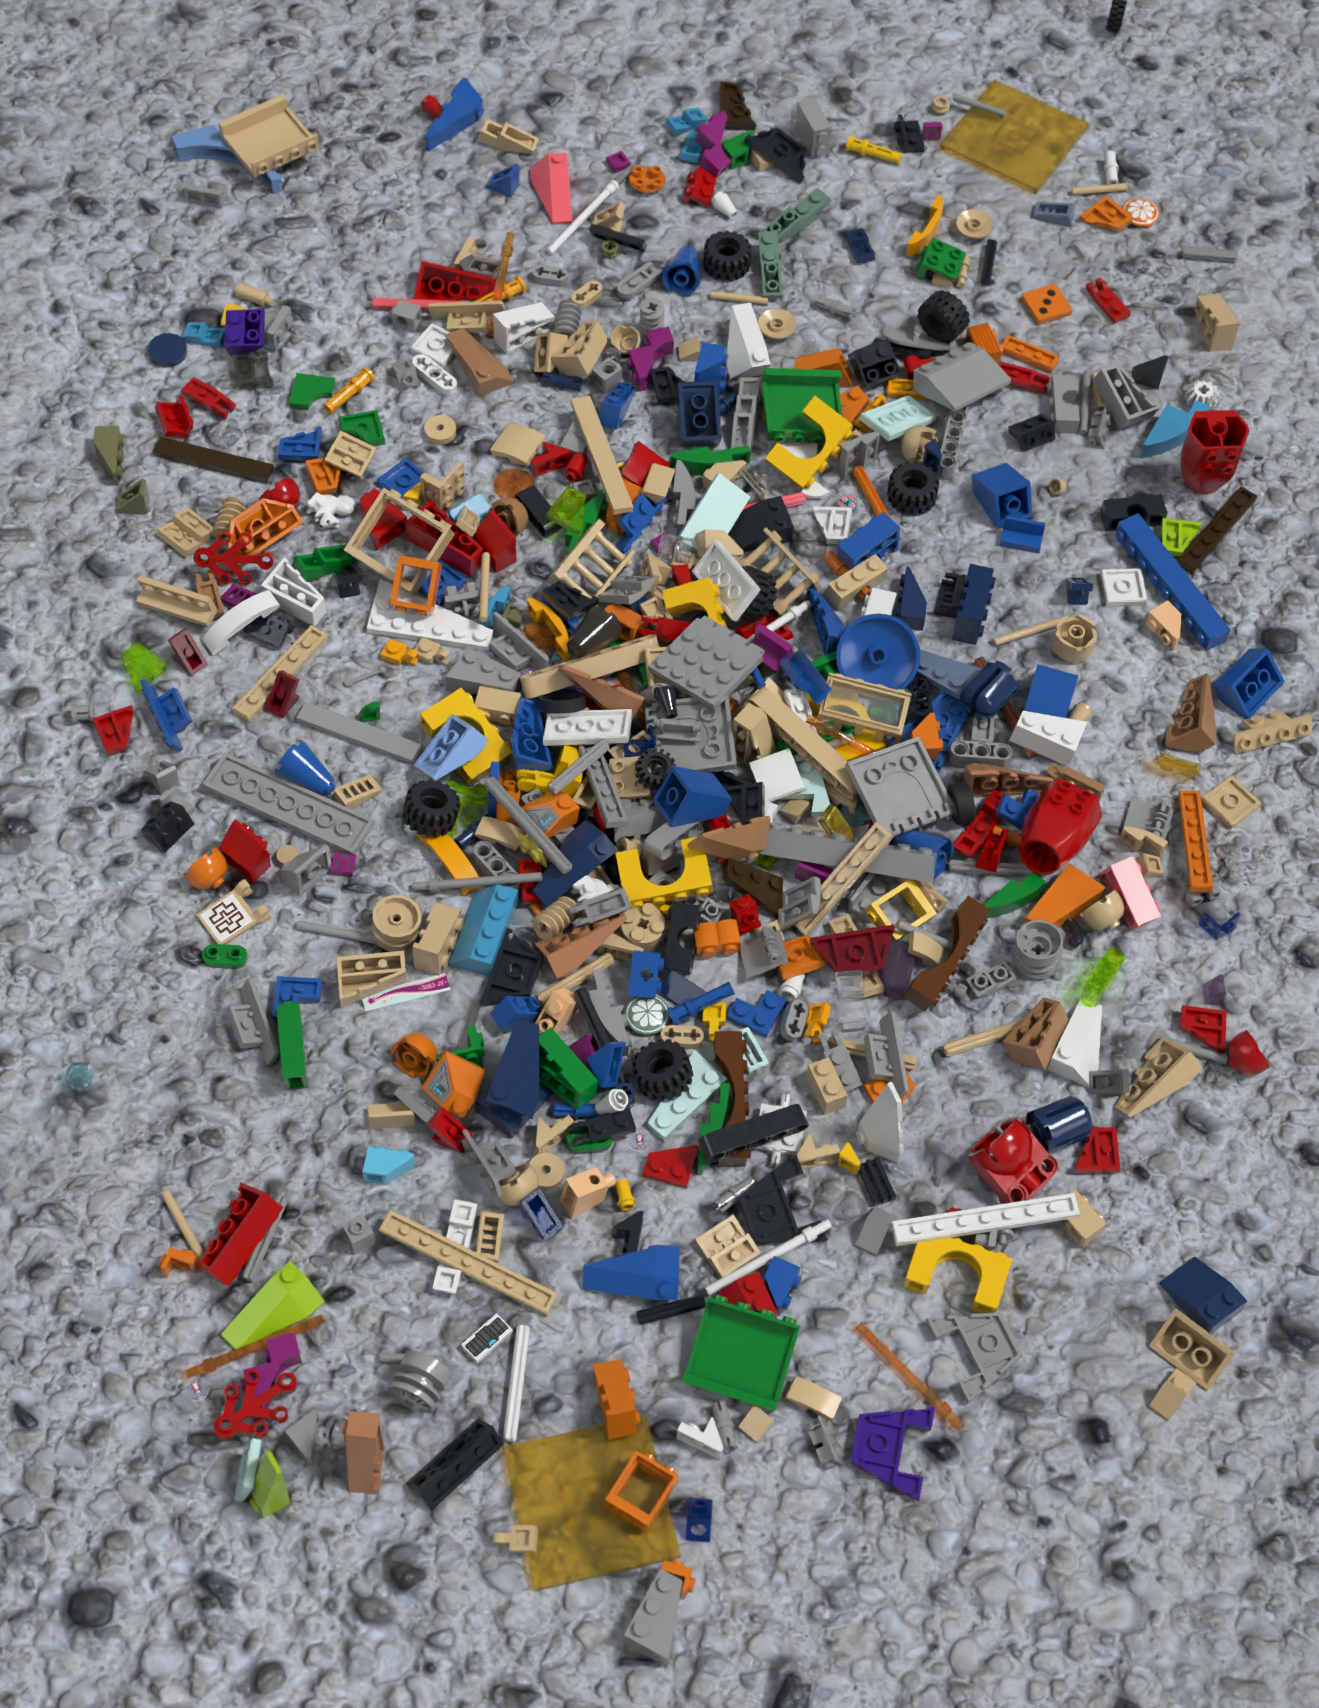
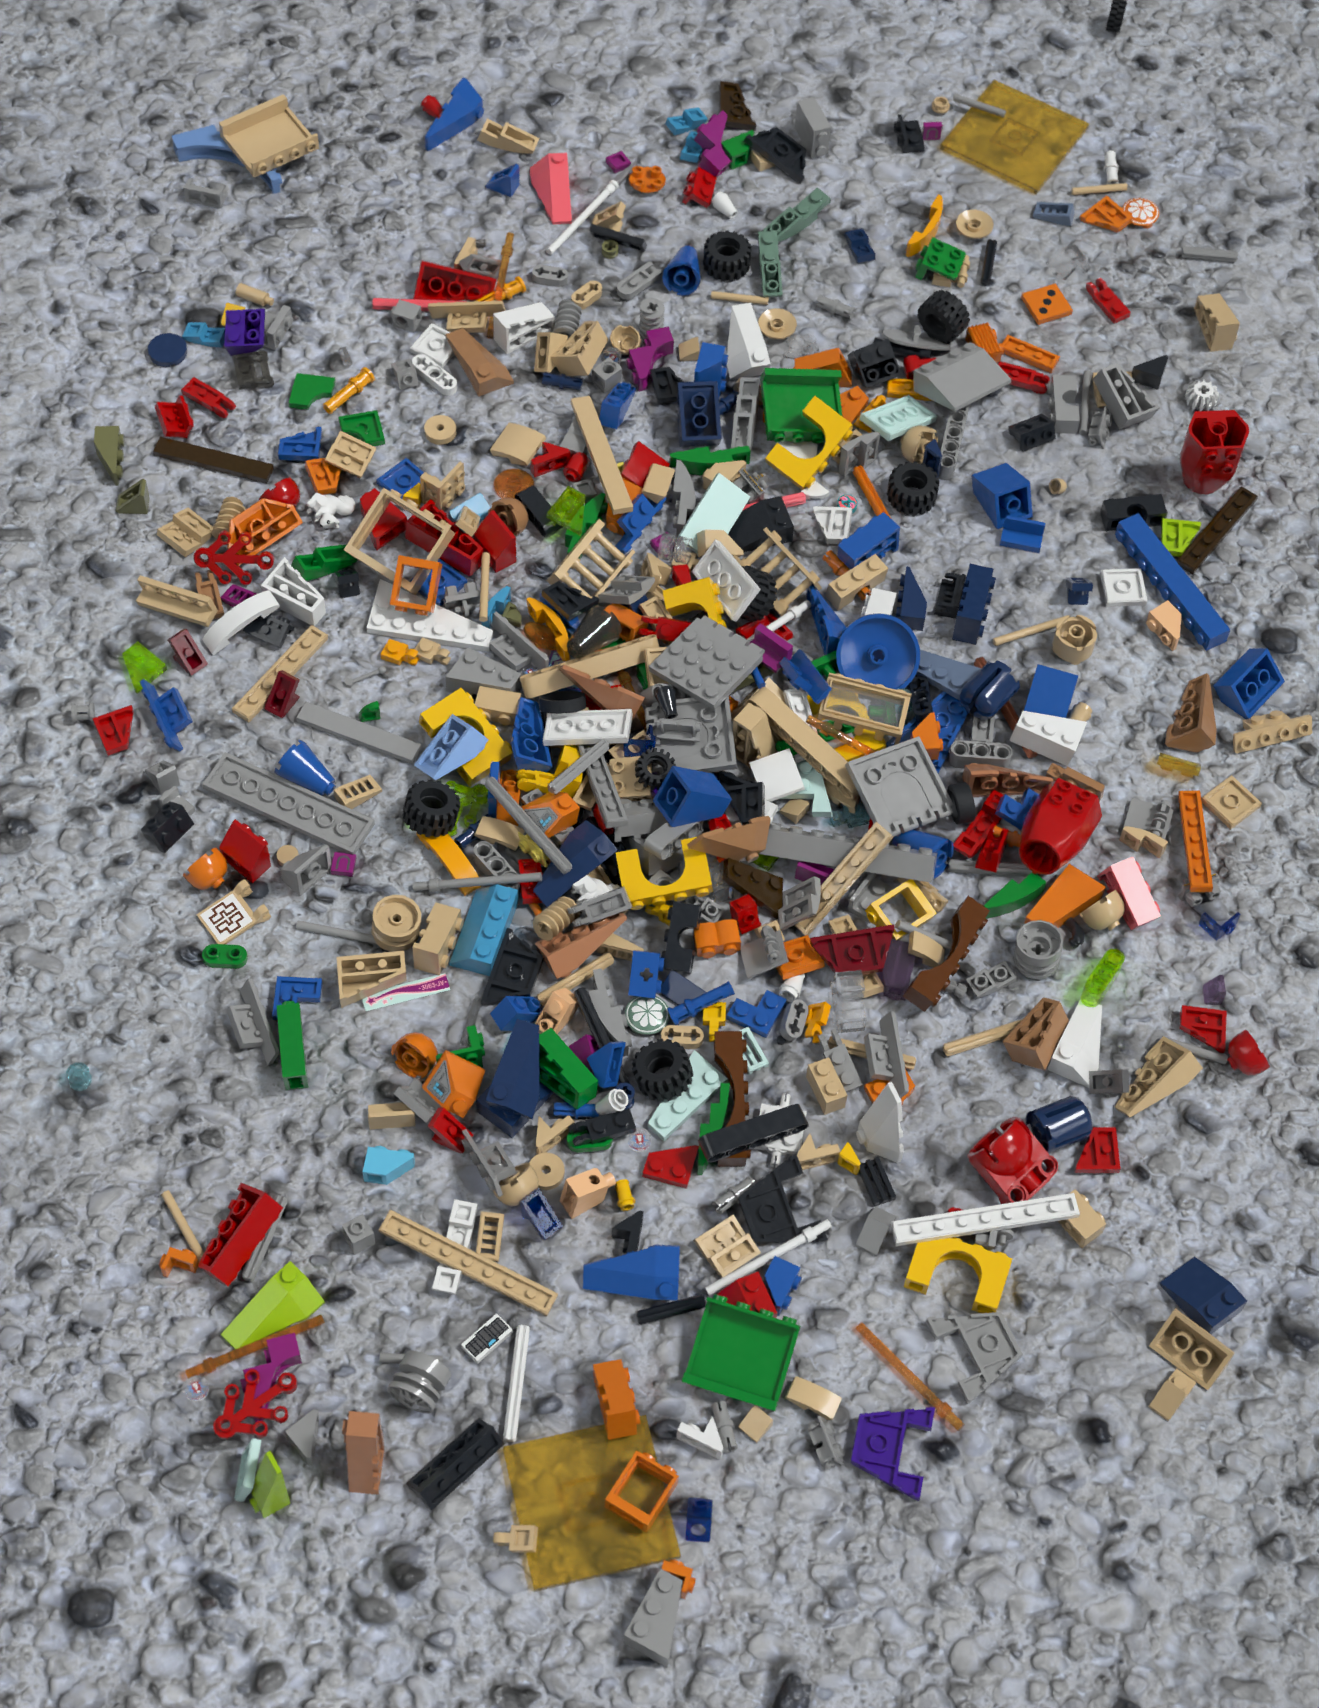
(625, 844): tan wheel -> none
(644, 927): tan brick -> none
(833, 822): clear yellow plate -> none
(865, 147): yellow pin -> none
(1150, 866): tan slope -> none
(1170, 429): dark azure slope -> none

